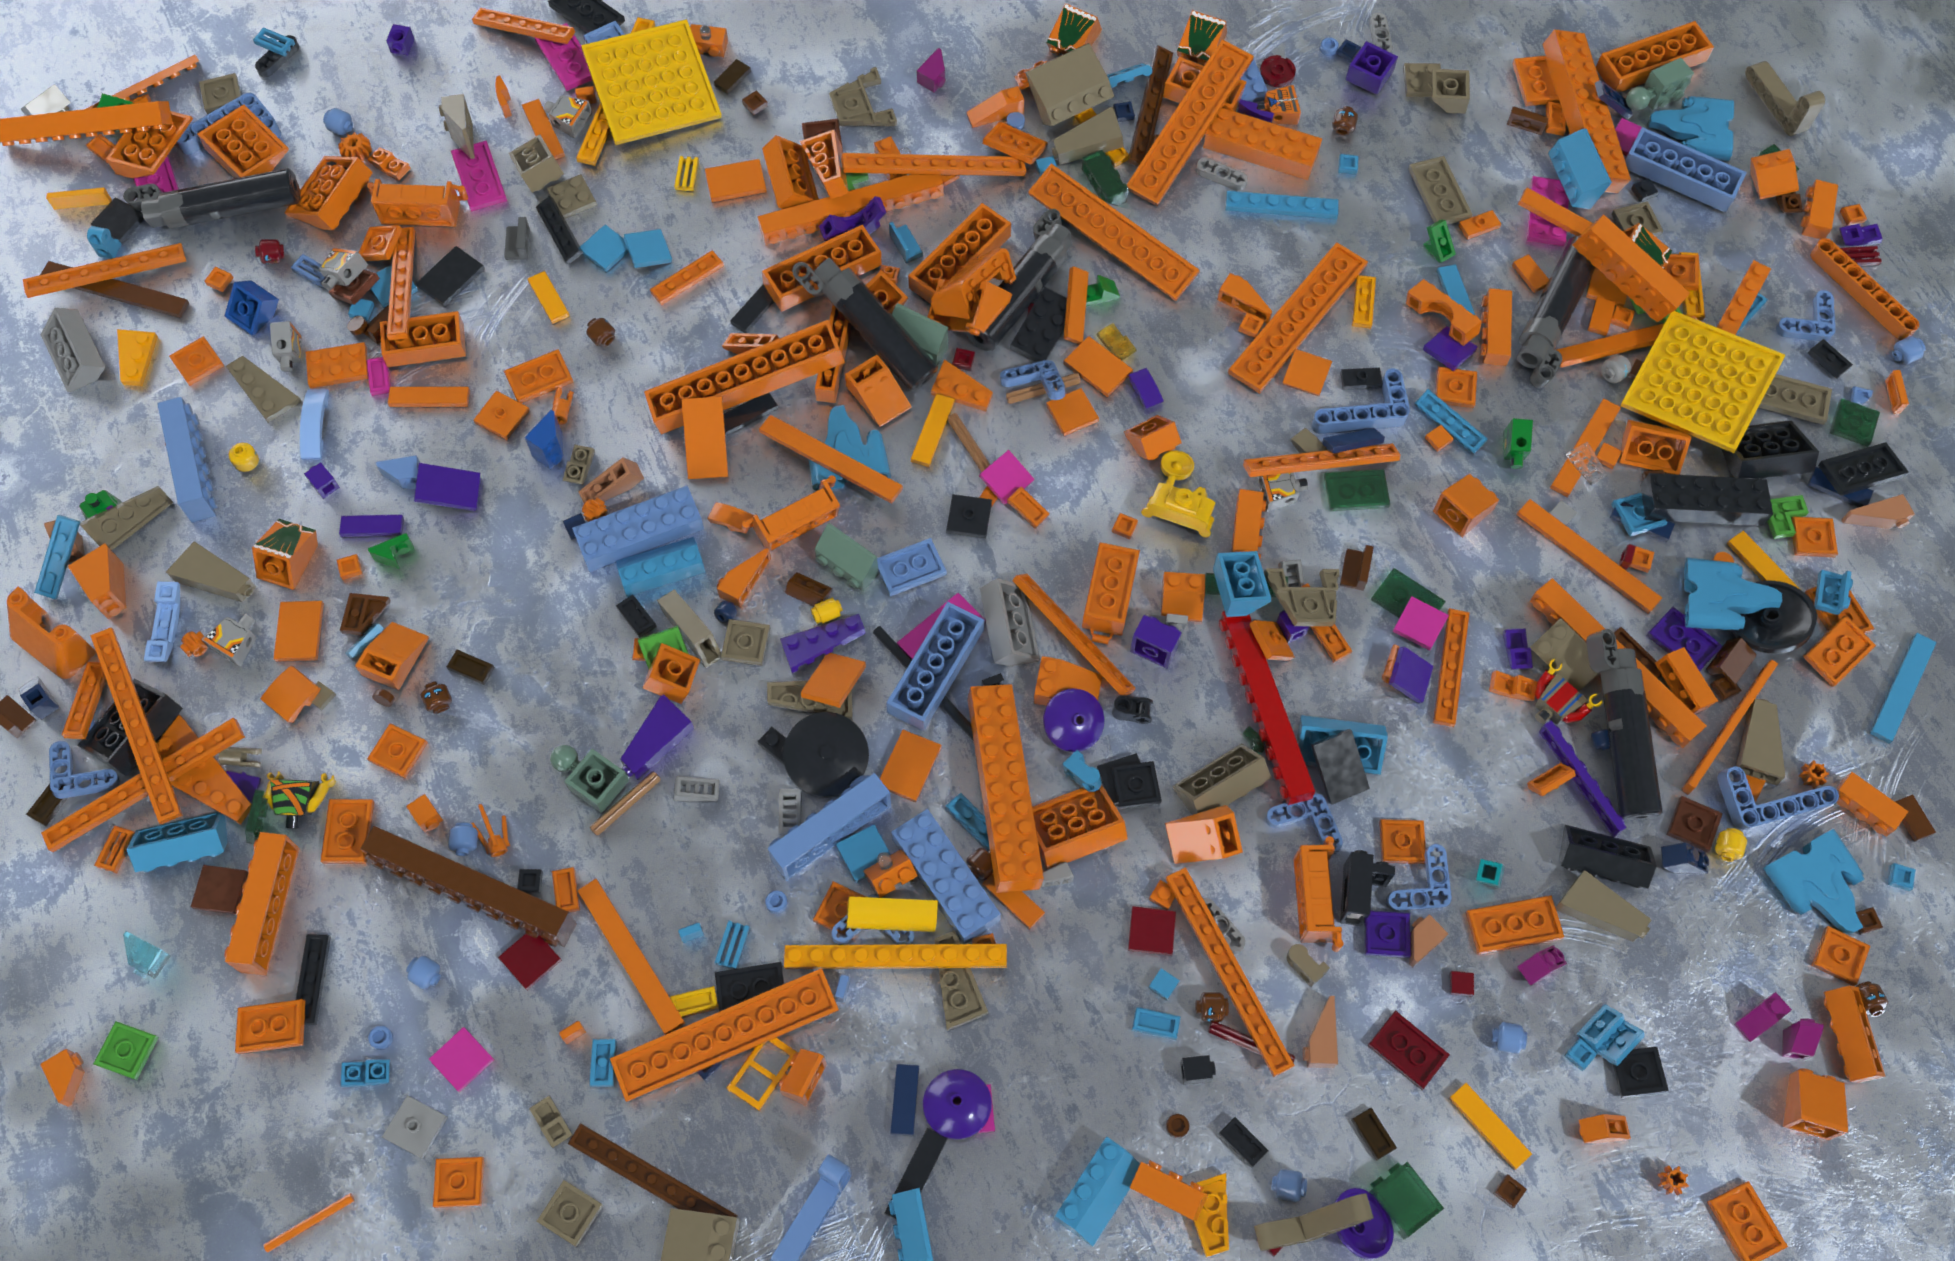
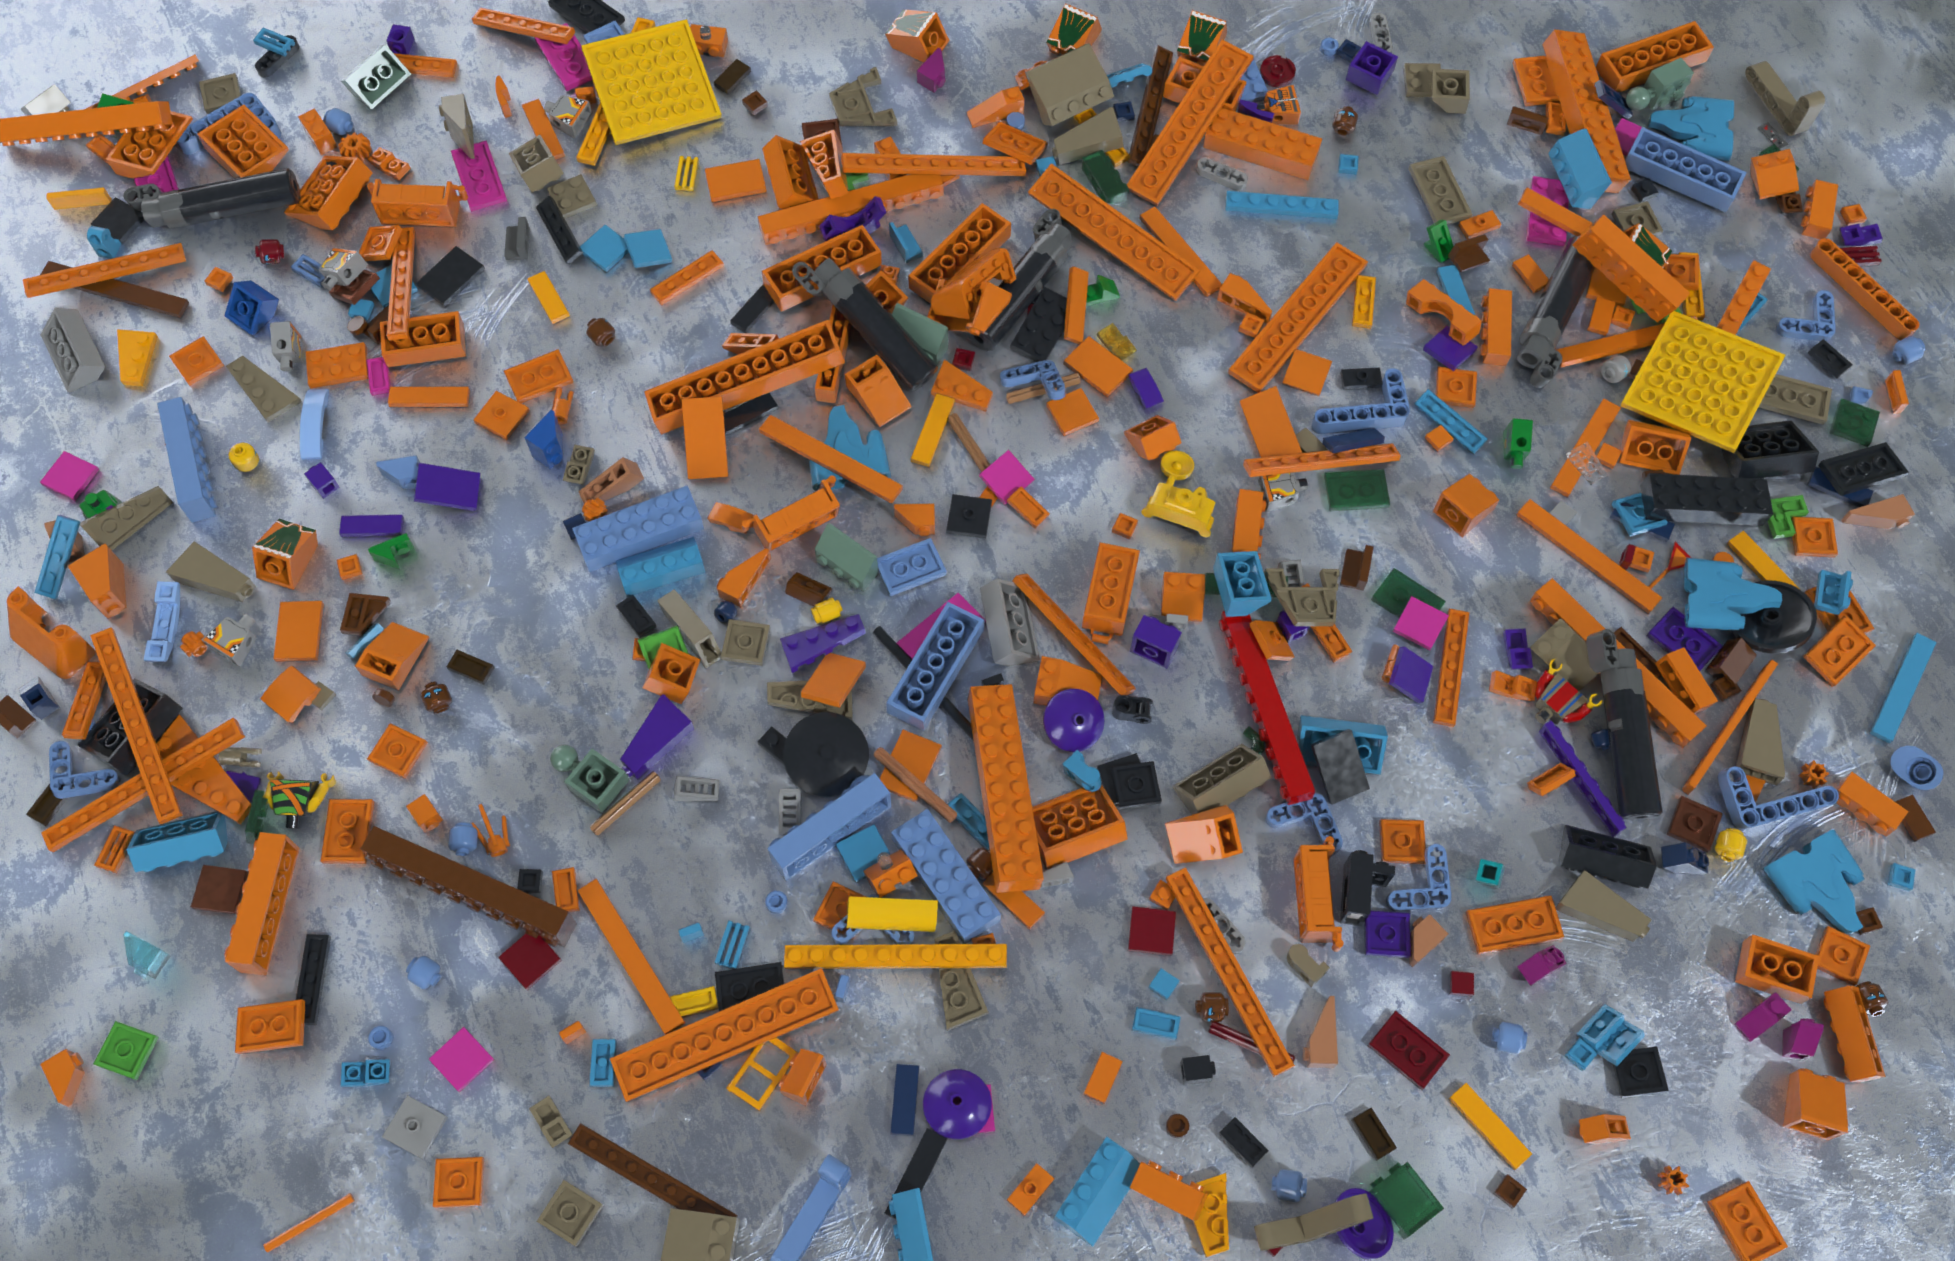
(69, 475): none -> dark pink tile
(317, 131): none -> orange brick
(376, 77): none -> slope
(428, 65): none -> orange tile
(915, 784): none -> nougat axle
(916, 517): none -> orange slope
(917, 34): none -> orange slope
(1030, 1189): none -> orange plate
(1103, 1078): none -> orange tile
(1165, 233): none -> orange tile
(1270, 424): none -> orange tile
(1469, 253): none -> reddish brown panel
(1676, 561): none -> orange piece
(1772, 135): none -> dark grey sticker
(1777, 969): none -> orange brick
(1917, 767): none -> medium blue piece

